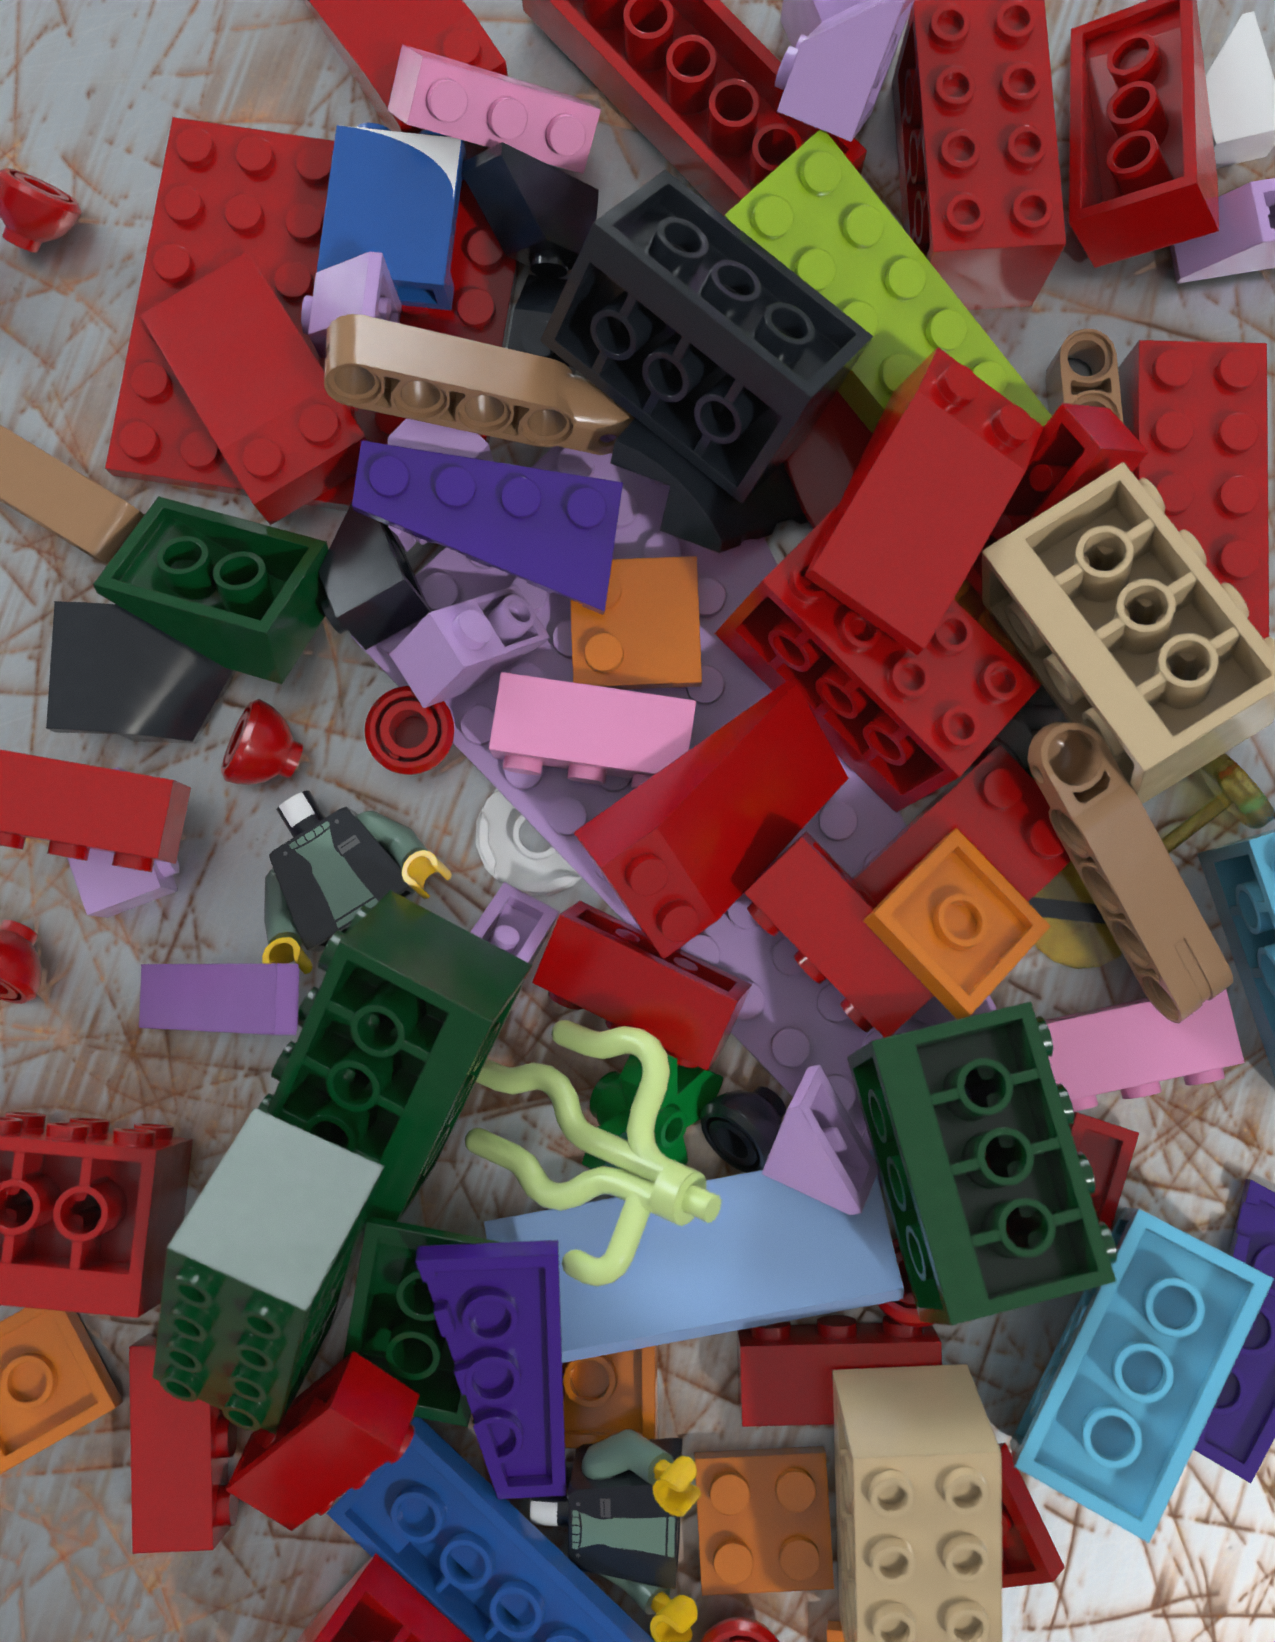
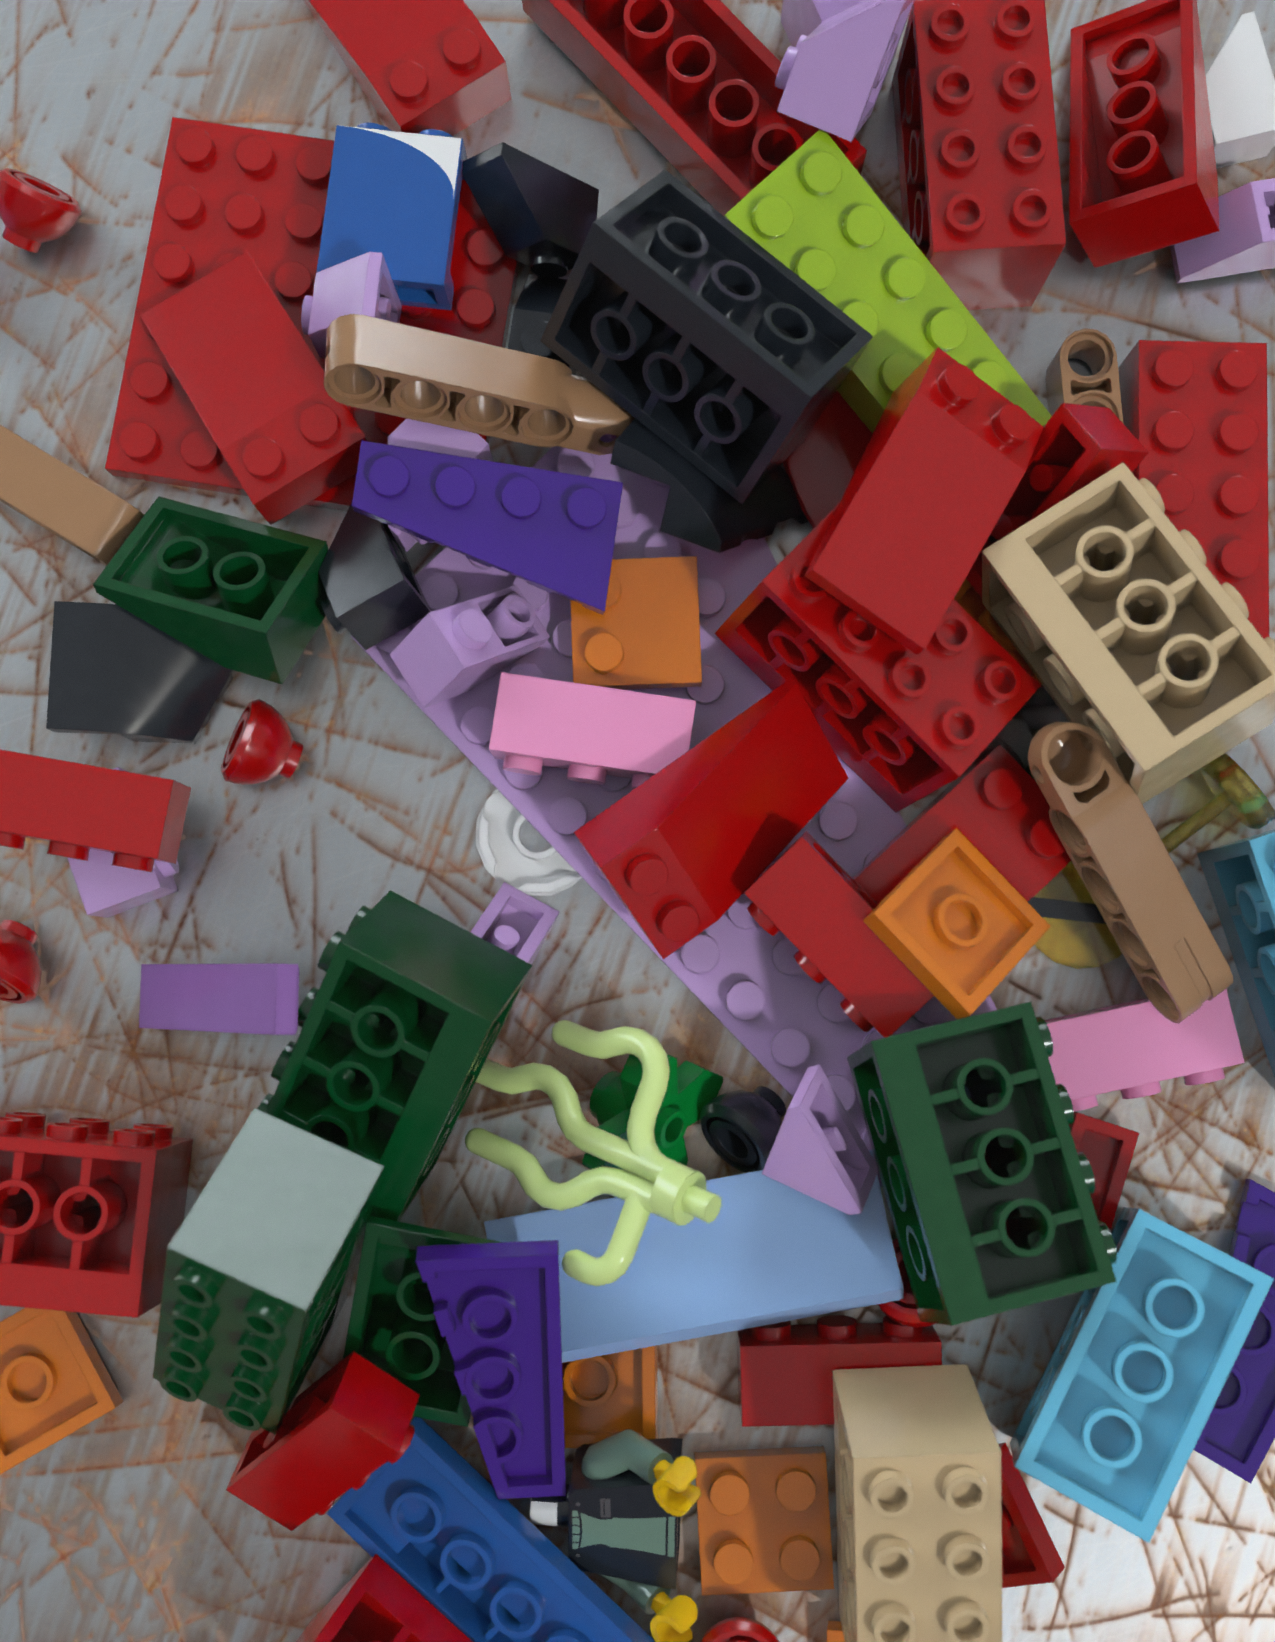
(176, 1464): red brick -> none
(332, 872): torso -> none
(406, 735): red brick -> none
(492, 109): bright pink brick -> none
(621, 977): red brick -> none

